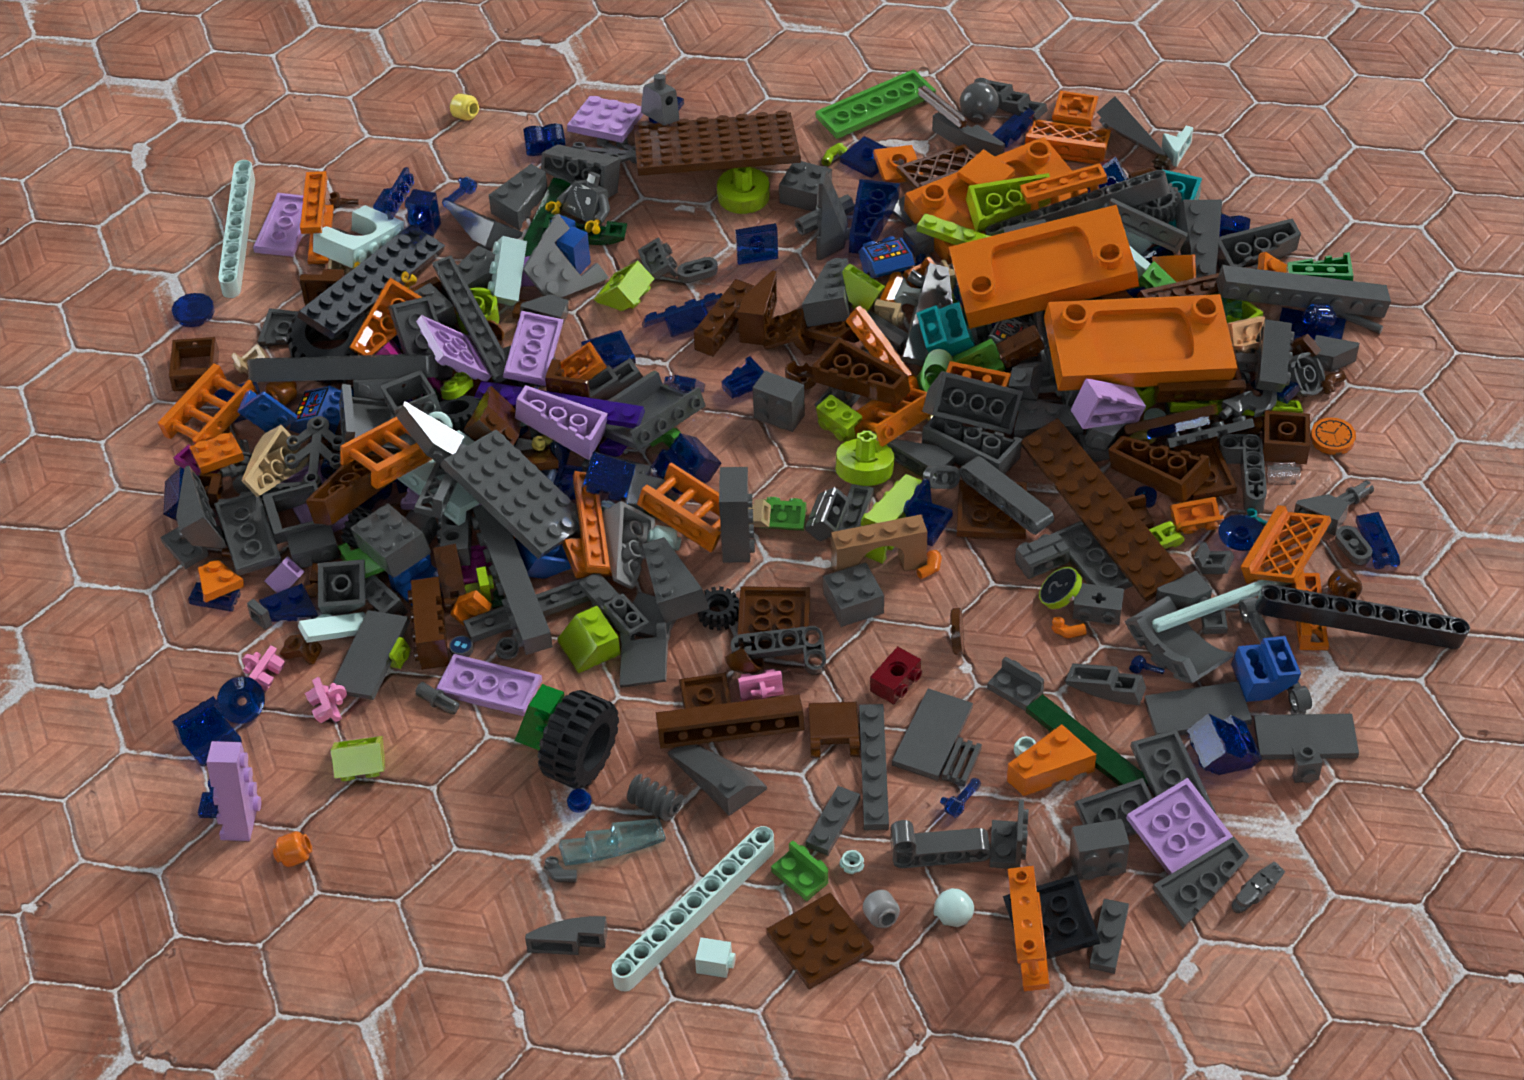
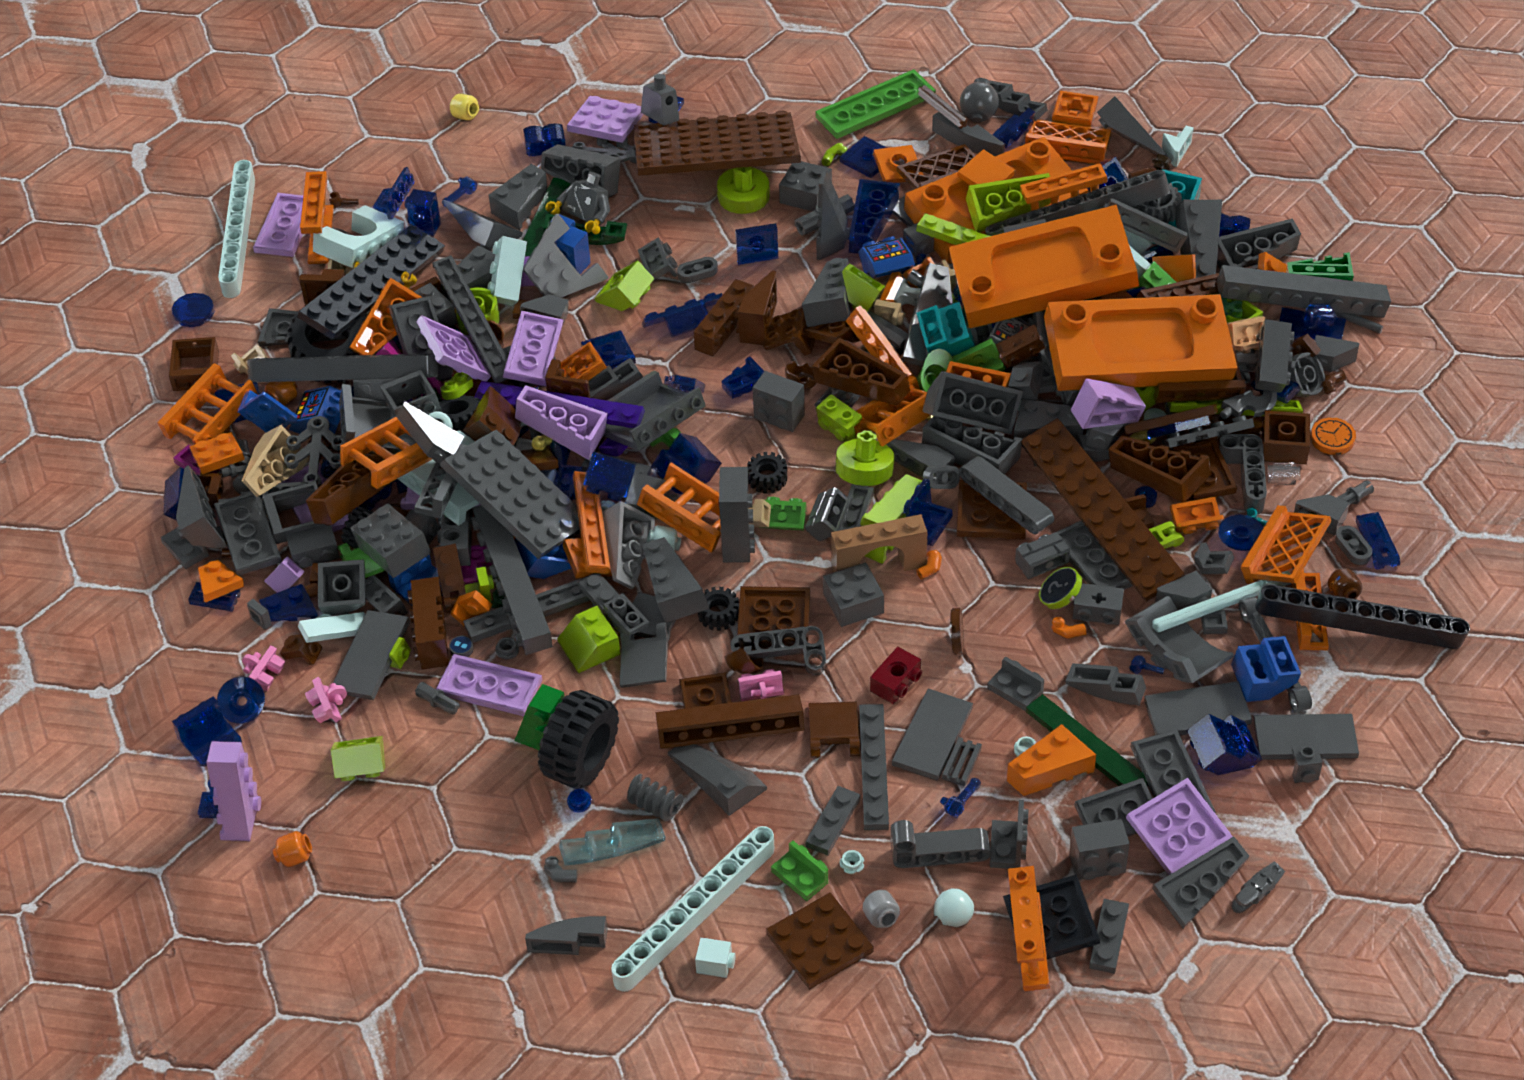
(771, 481): none -> black tyre

